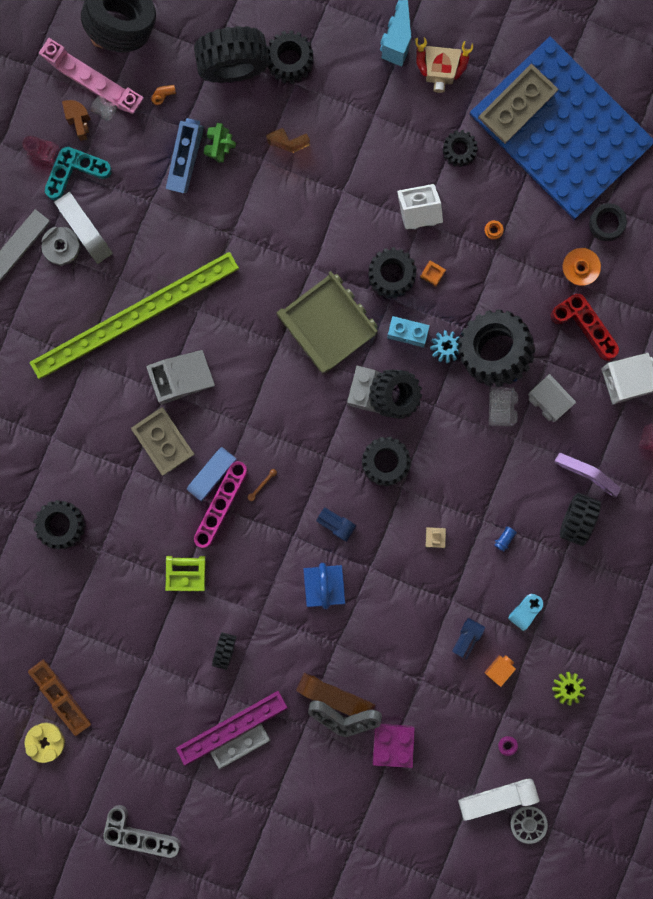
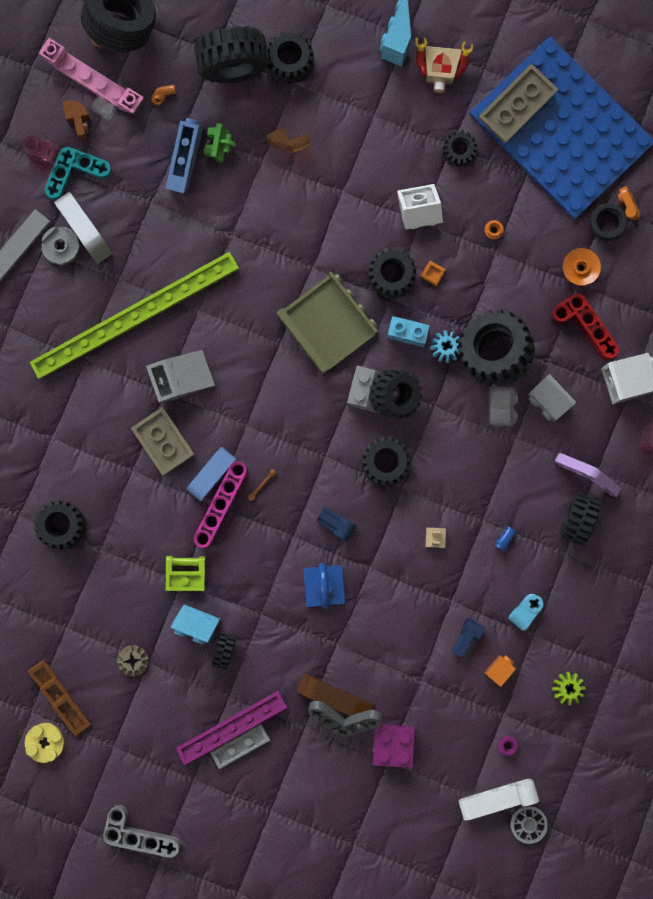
(138, 653): none -> dark tan gear
(196, 624): none -> medium azure slope
(627, 198): none -> orange plate

